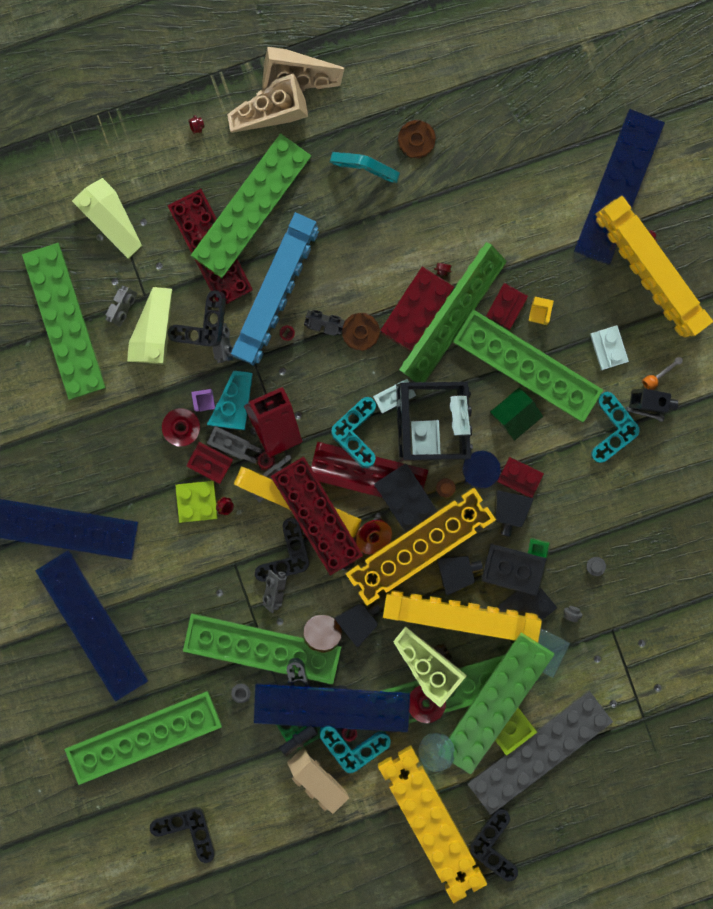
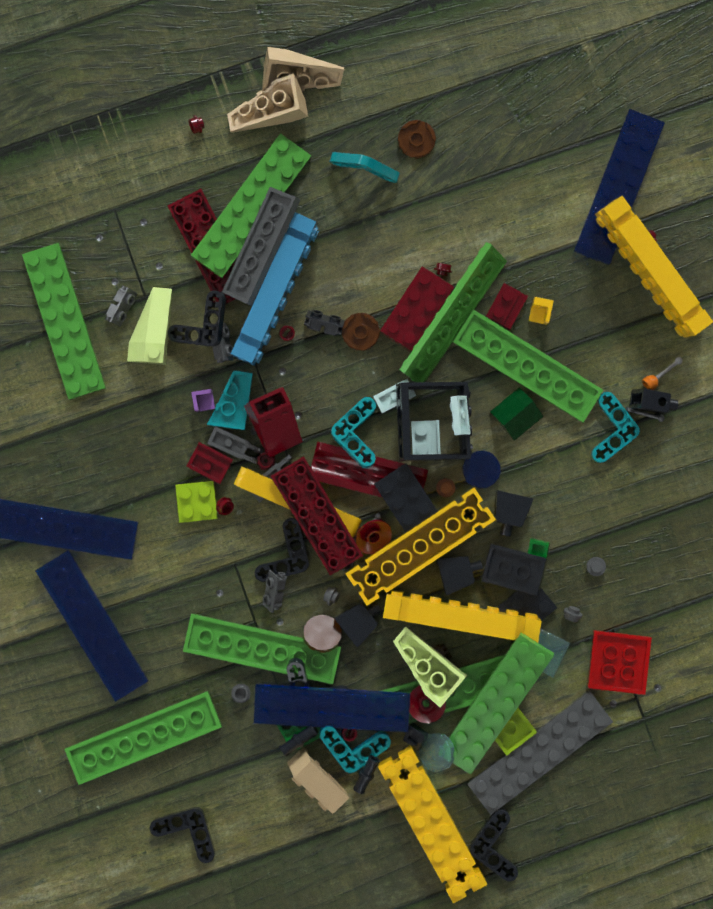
(106, 211): yellowish green wedge -> none
(173, 420): dark red dish -> none
(261, 246): none -> dark grey plate
(331, 595): none -> dark grey plate
(366, 774): none -> black pin
(415, 736): none -> black plate
(520, 477): dark red plate -> none
(609, 347): light aqua plate -> none
(619, 662): none -> red plate

